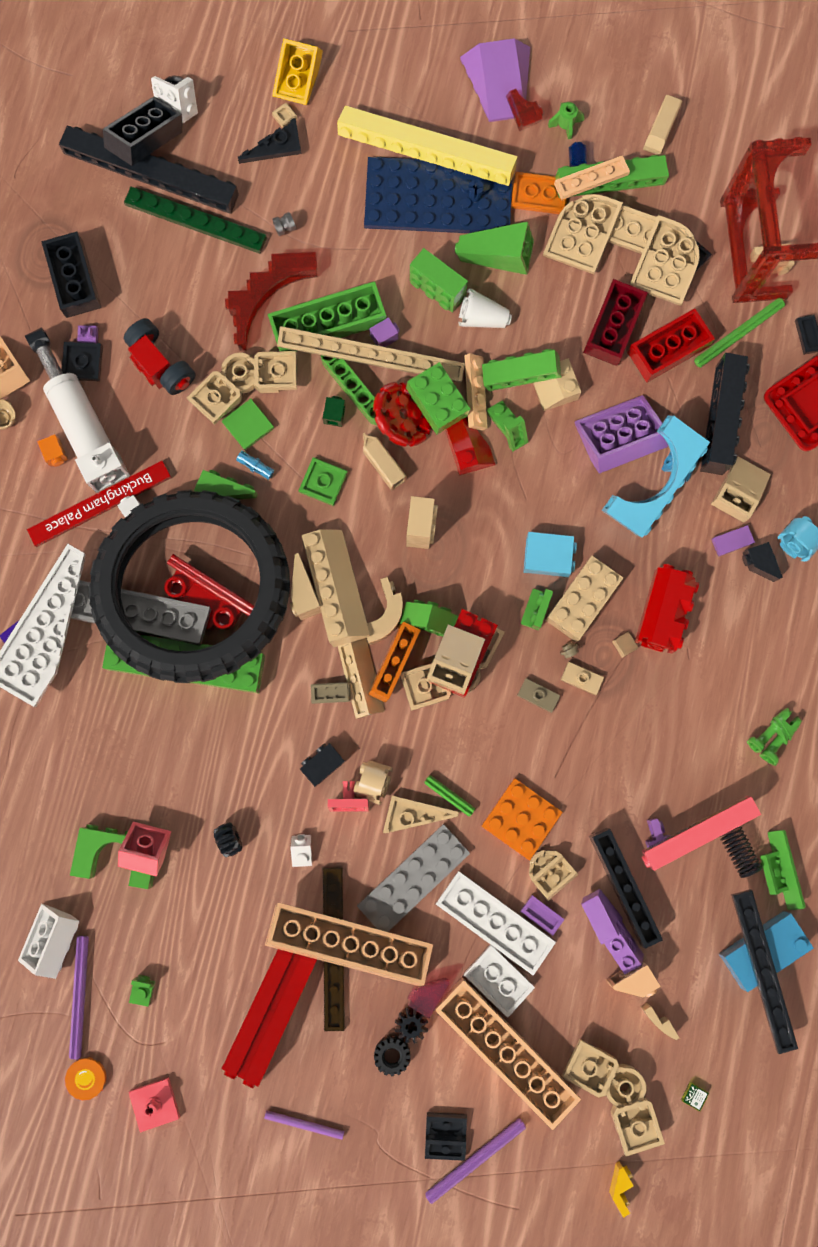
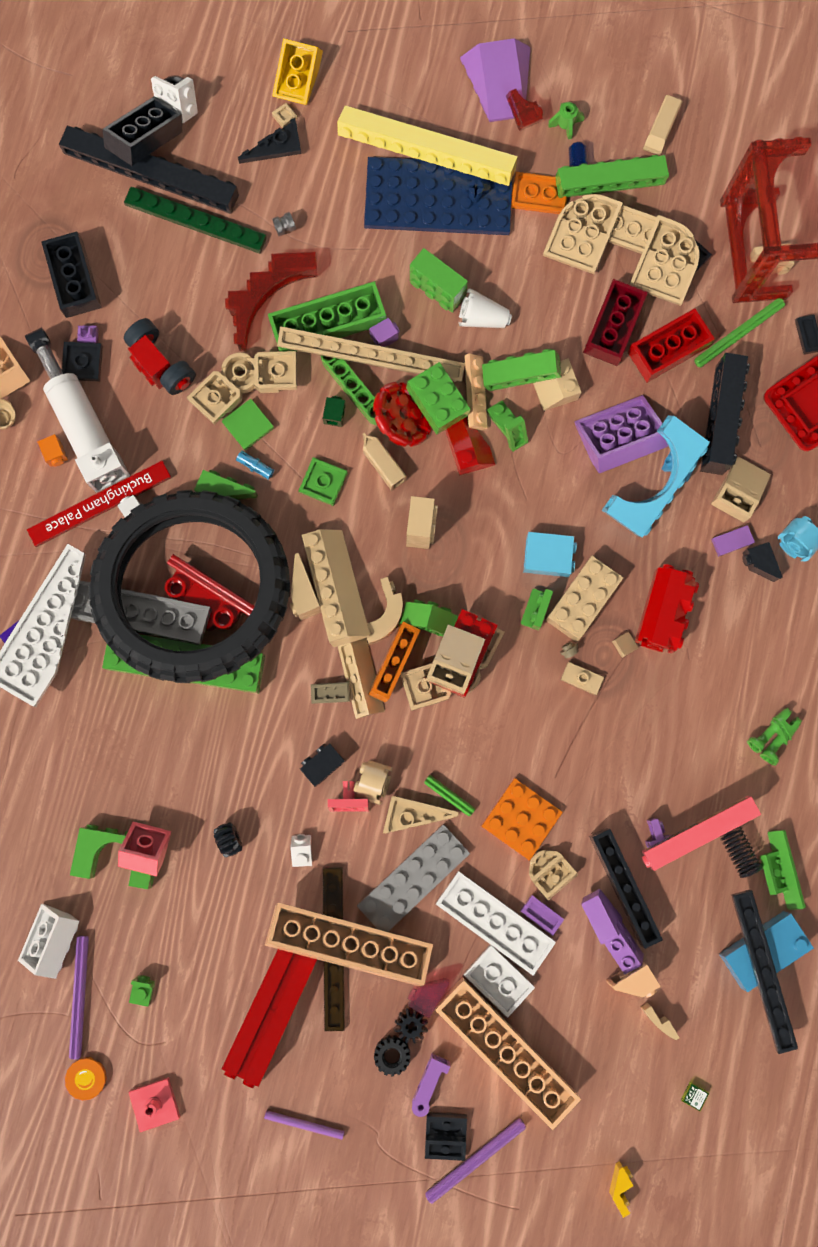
(428, 1082): none -> medium lavender leg
(498, 248): bright green slope -> none
(538, 695): dark tan plate -> none
(591, 177): light nougat plate -> none
(631, 1111): tan plate -> none

